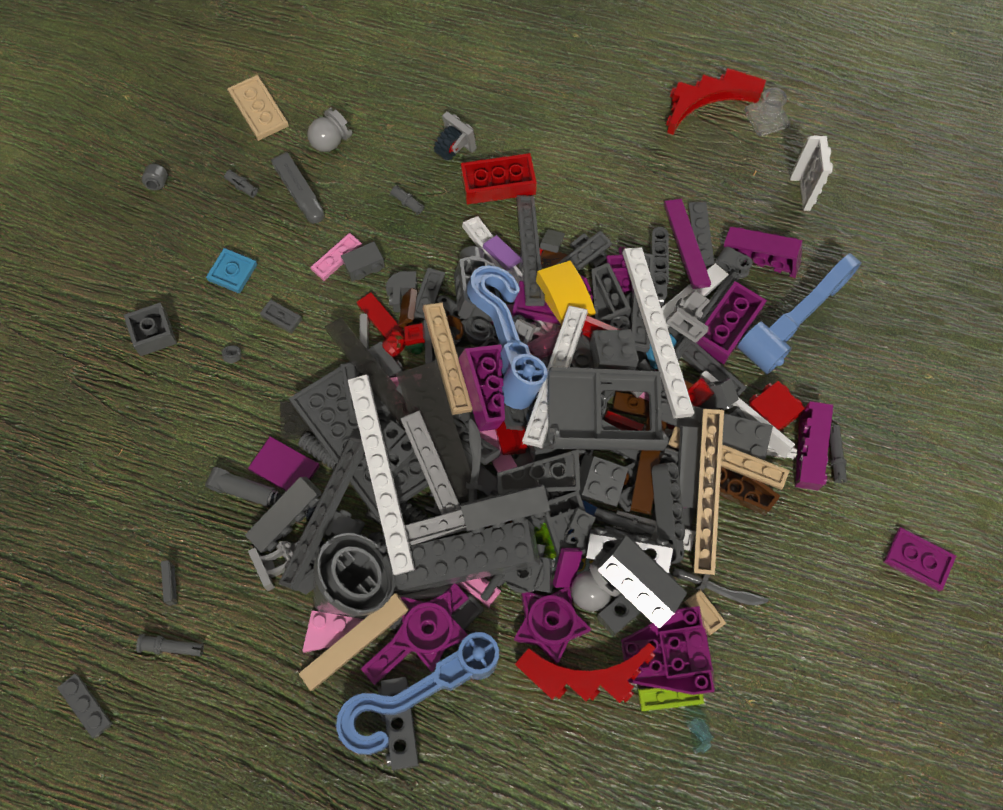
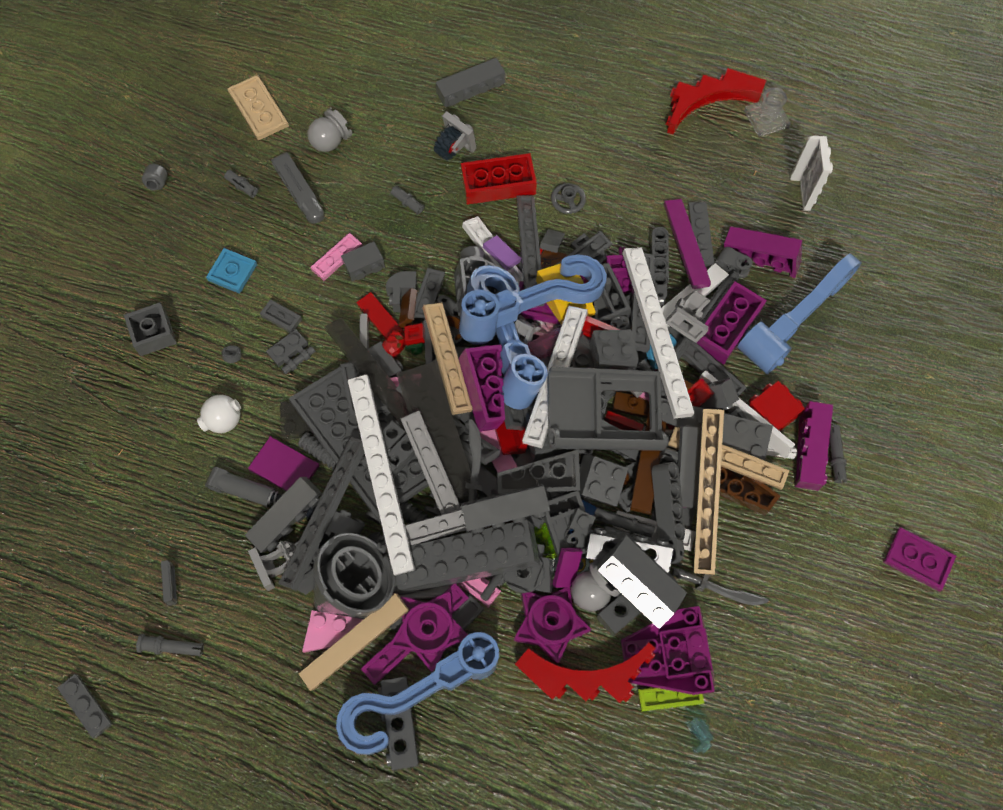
(219, 414): none -> white brick
(287, 348): none -> dark grey plate
(470, 82): none -> dark grey brick
(486, 311): none -> medium blue piece
(568, 190): none -> dark grey piece
(711, 617): tan tile -> none

